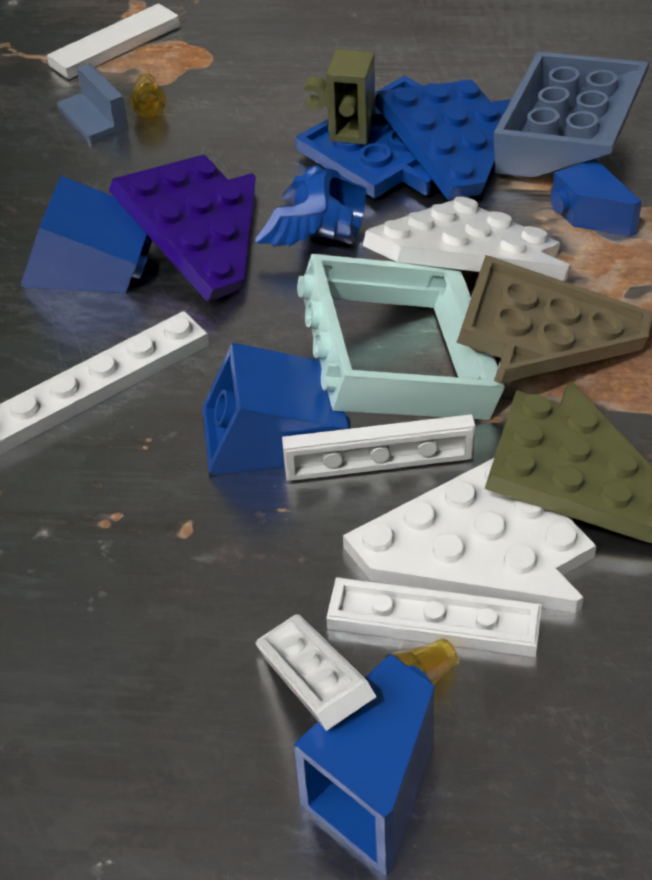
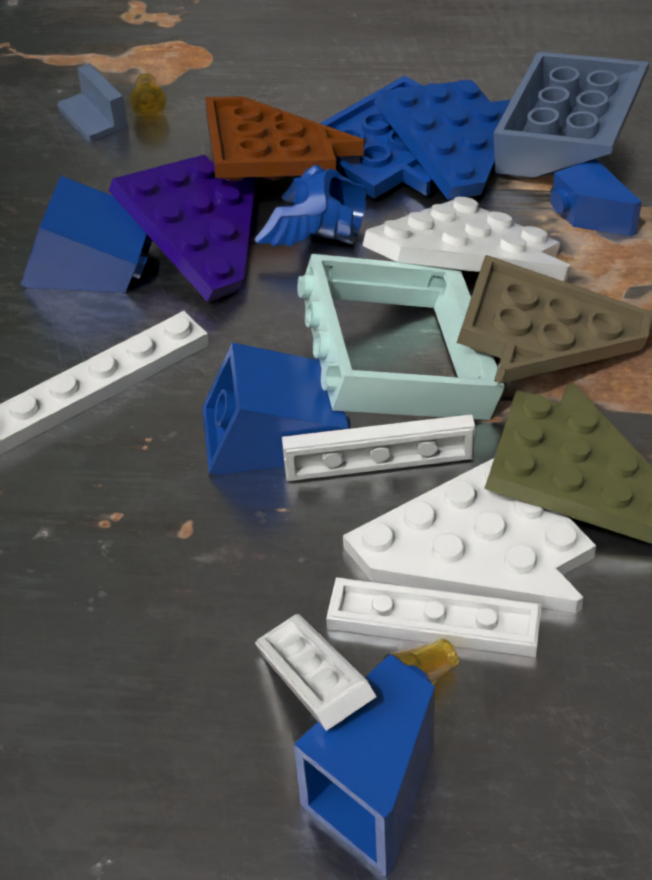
(114, 40): white tile -> none
(270, 142): none -> dark orange wing
(347, 94): olive brick -> none

